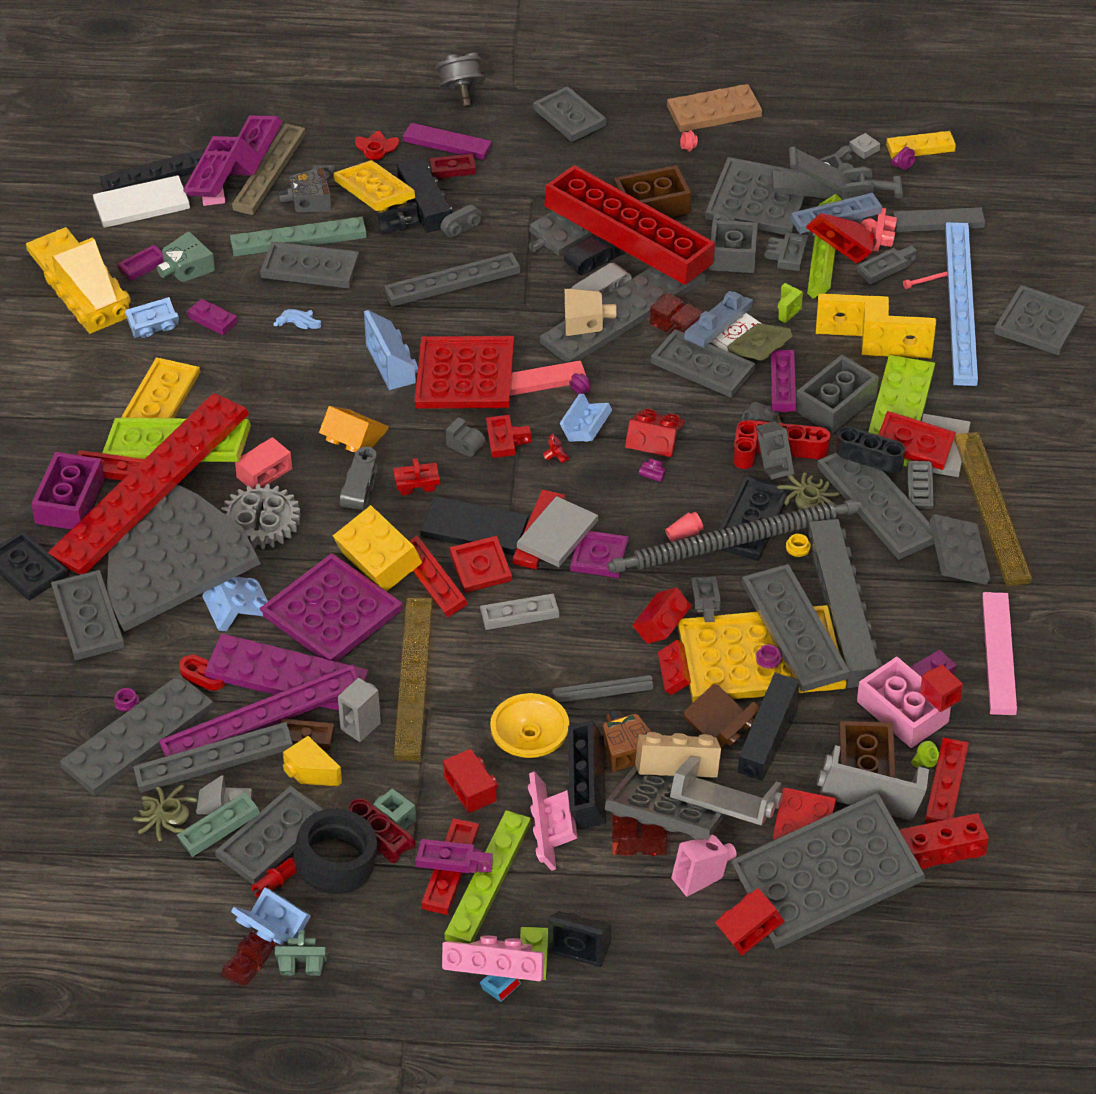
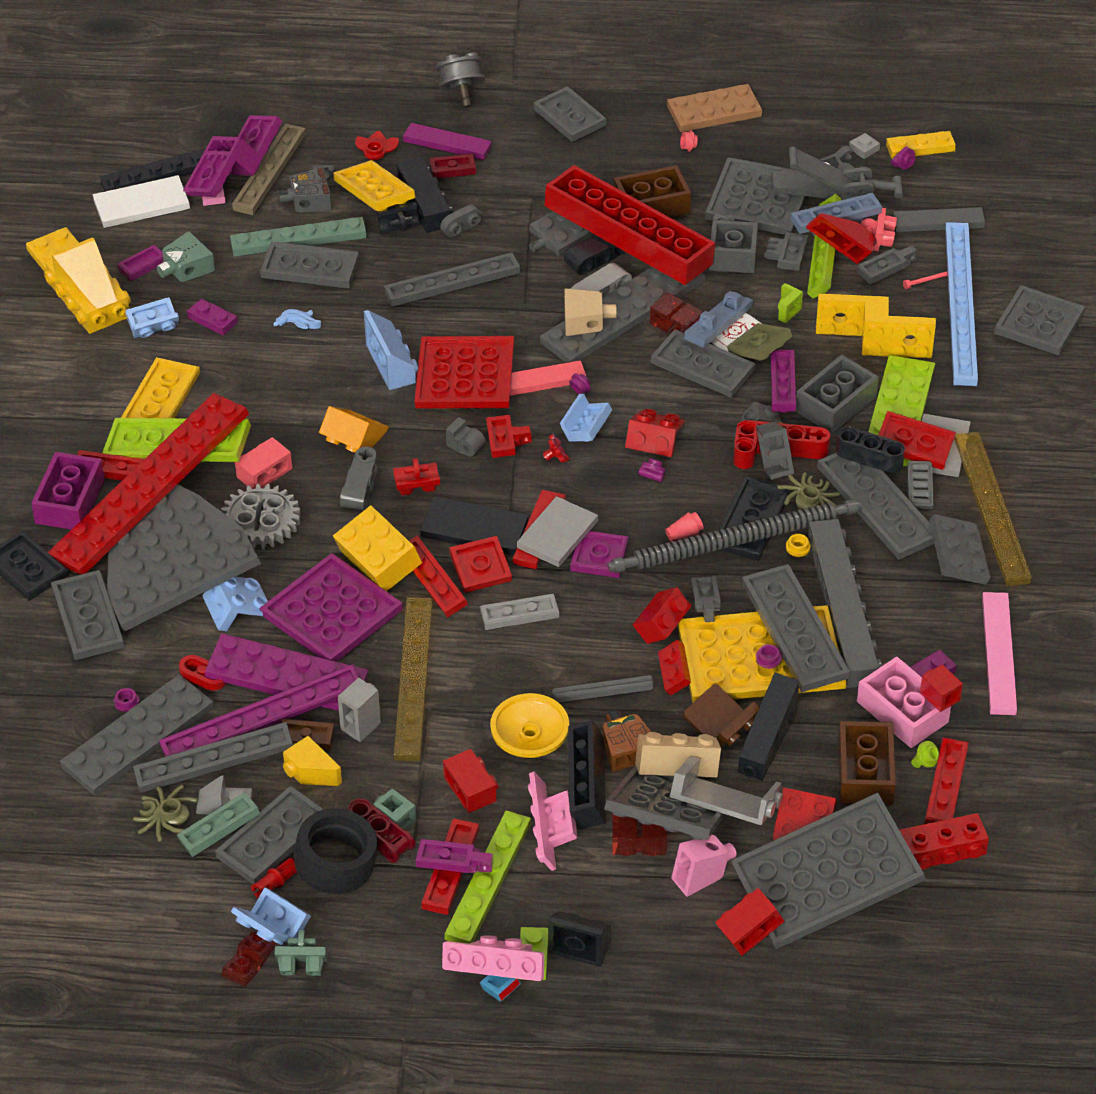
(854, 784): light grey panel -> none

